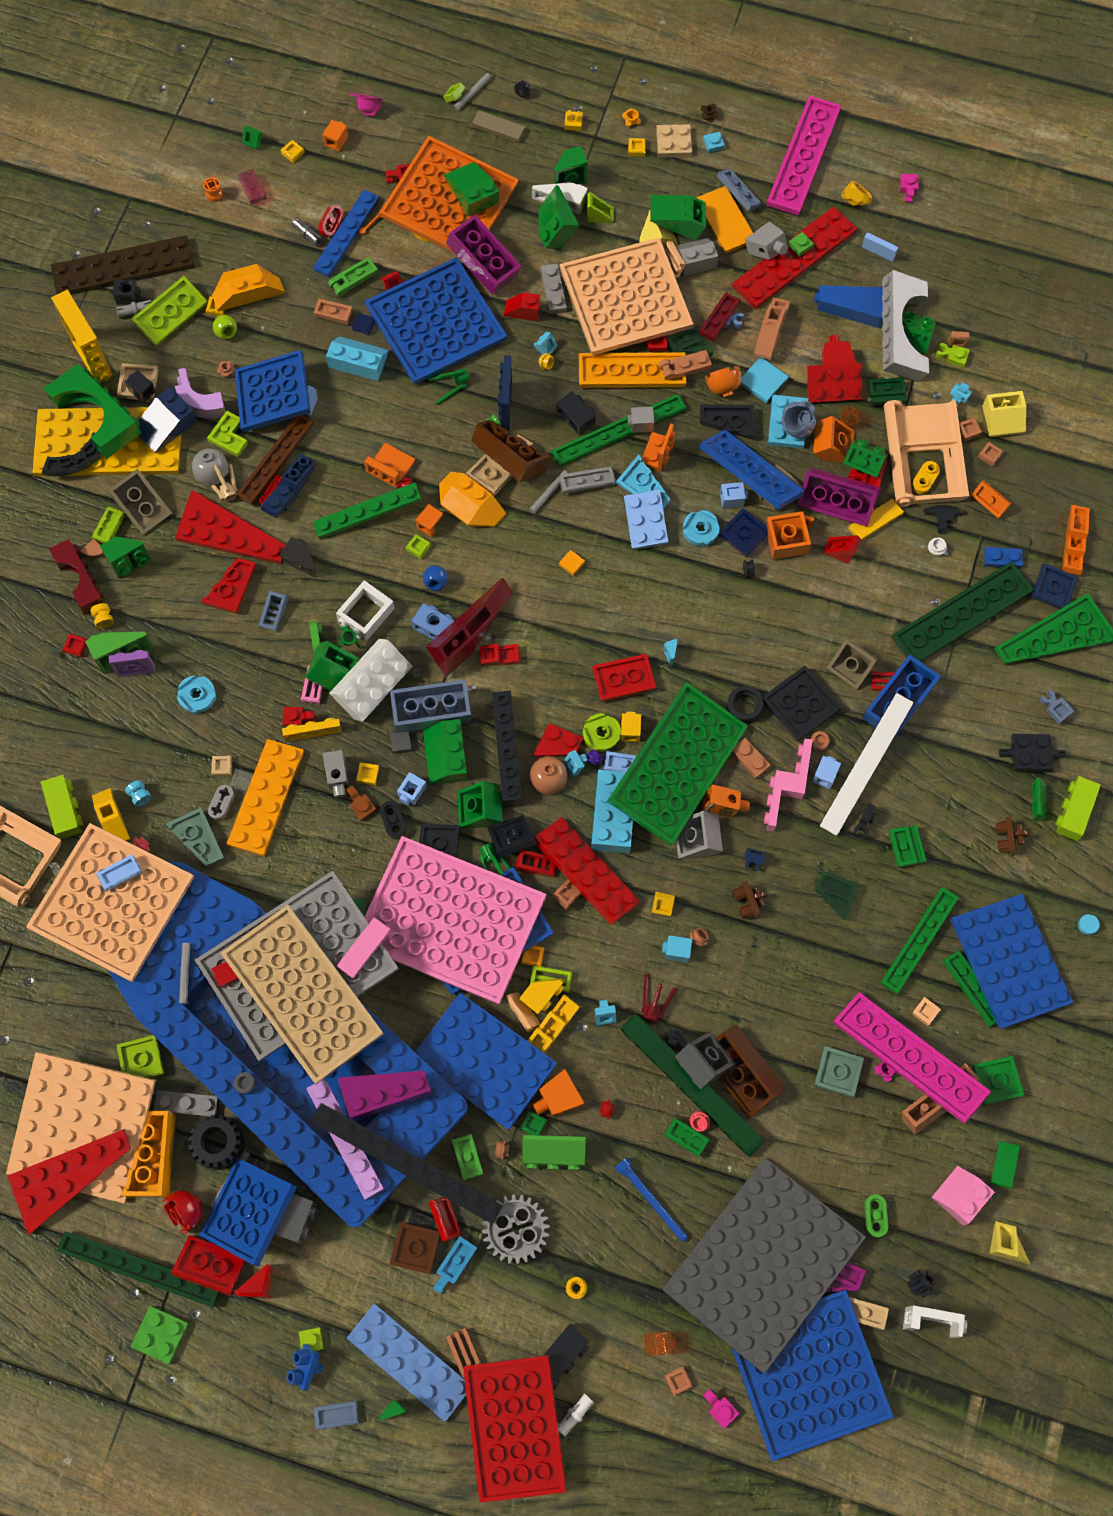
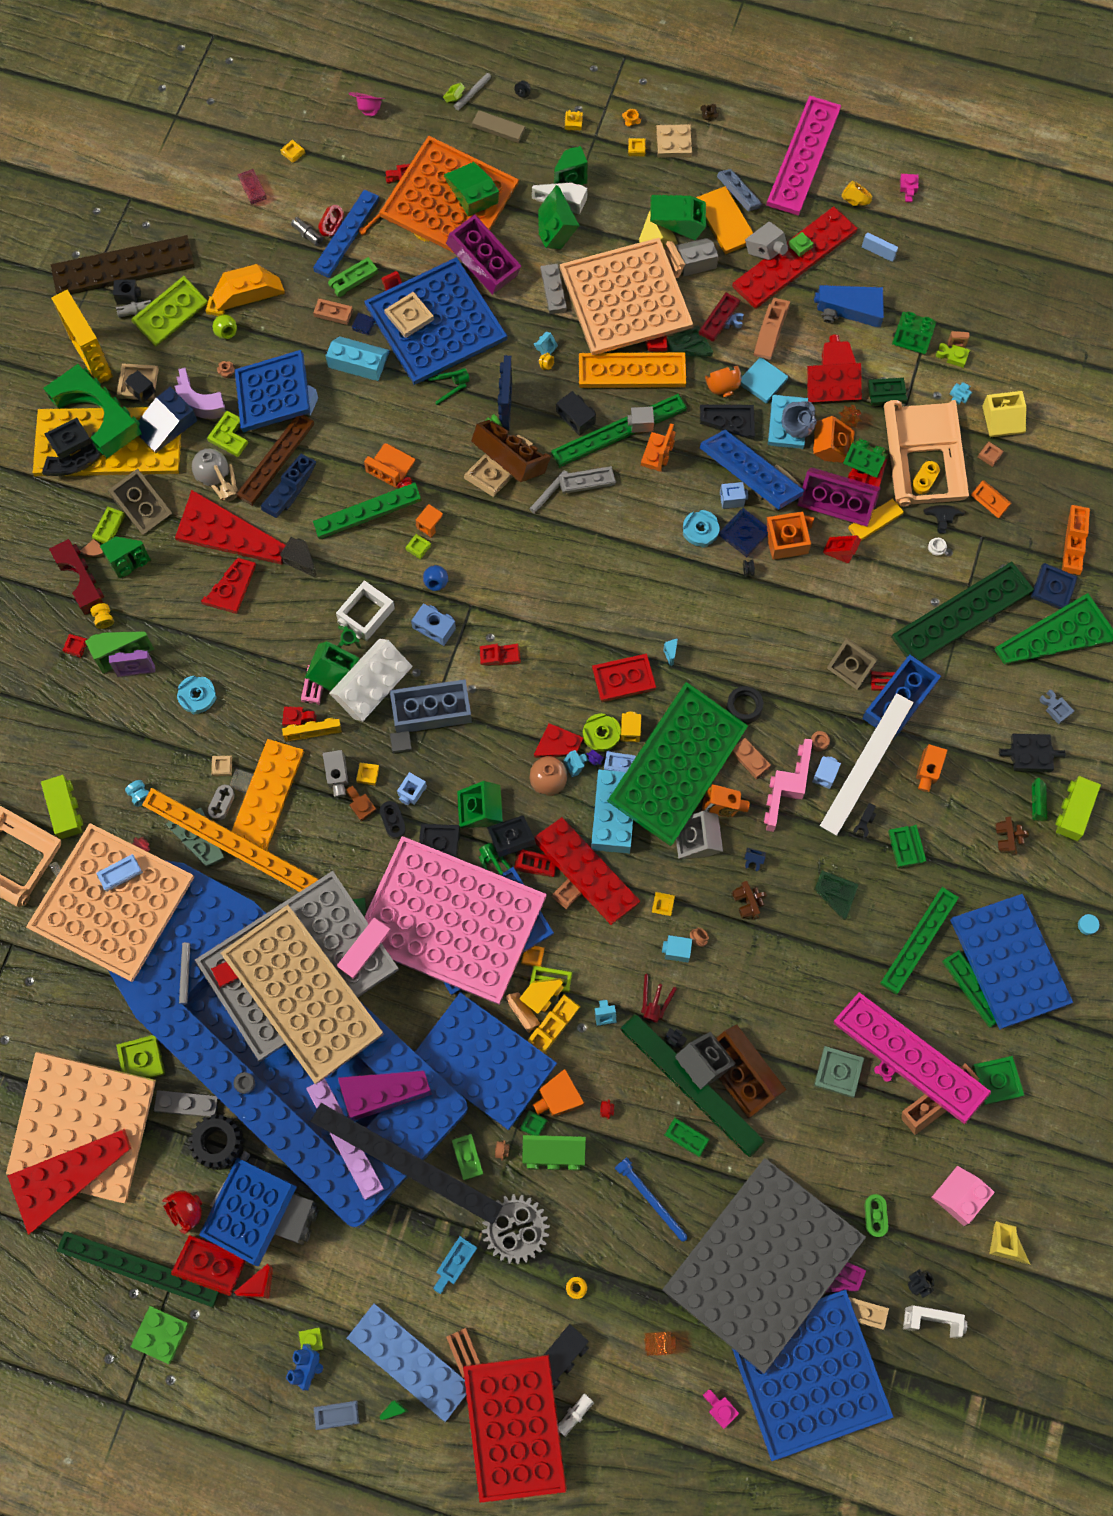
(68, 438): none -> black plate
(109, 814): yellow slope -> none
(153, 1159): light orange wedge -> none
(213, 189): orange wheel -> none
(228, 840): none -> light orange plate
(252, 137): green tile -> none
(269, 602): sand blue slope -> none
(270, 489): red axle -> none
(316, 632): bright green plate -> none
(335, 135): orange brick -> none
(409, 314): none -> tan plate
(415, 1248): reddish brown plate -> none
(445, 752): green slope -> none
(445, 1219): red tile -> none
(466, 632): dark red wedge -> none
(469, 501): light orange wedge -> none
(507, 749): black brick -> none
(523, 306): red slope -> none
(571, 562): light orange tile -> none
(598, 210): lime slope -> none
(639, 479): medium azure wing -> none
(646, 519): light blue plate -> none
(678, 1381): nougat tile -> none
(685, 365): nougat plate -> none
(700, 1121): coral plate -> none
(713, 142): medium azure plate -> none
(801, 703): black plate -> none
(829, 315): none -> dark grey plate
(898, 353): arch -> none
(926, 1011): light nougat tile -> none
(931, 759): none -> orange torso
(969, 429): nougat plate -> none
(1001, 556): blue plate -> none
(1005, 1164): green slope -> none

